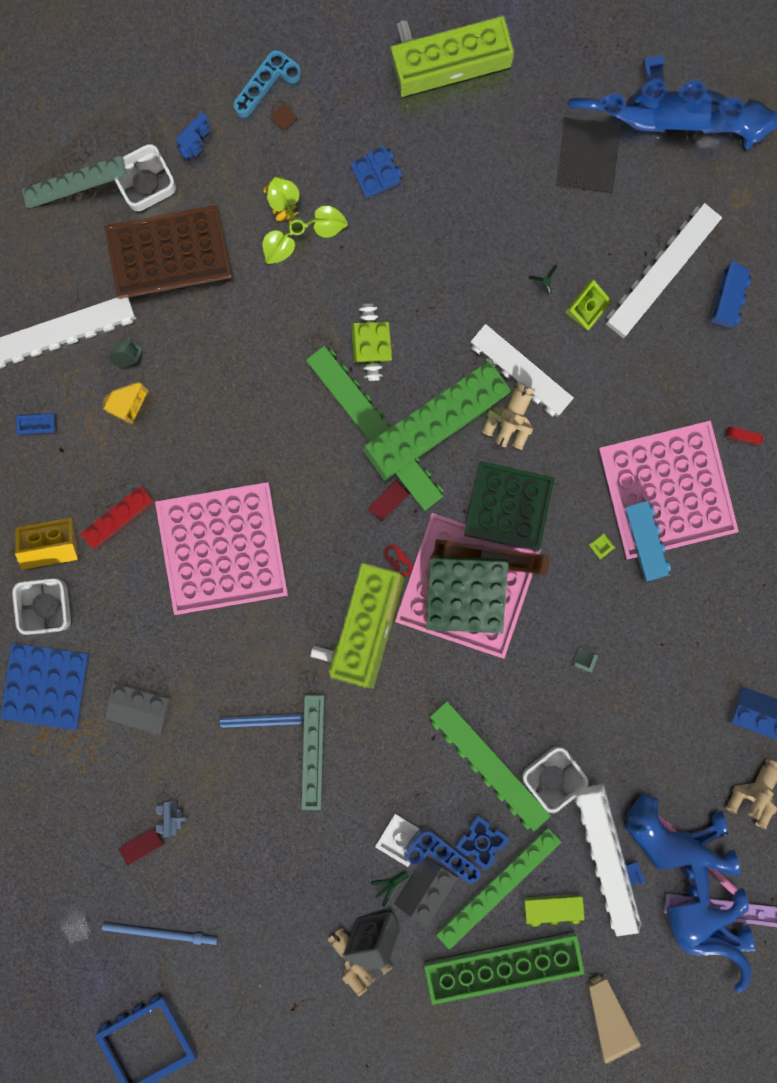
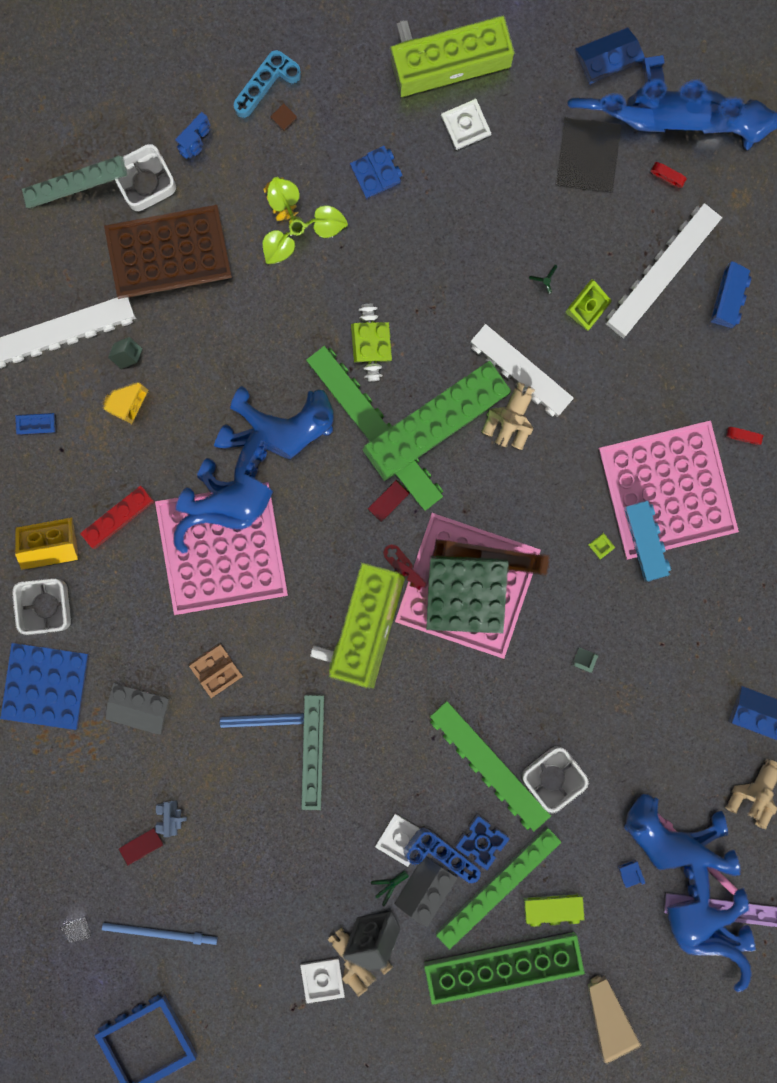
(215, 670): none -> medium nougat slope
(245, 499): none -> blue animal
(322, 980): none -> white plate
(413, 577): none -> dark red slope
(466, 124): none -> white plate
(509, 506): dark green plate -> none
(609, 860): white brick -> none
(610, 55): none -> blue slope
(668, 174): none -> red beam

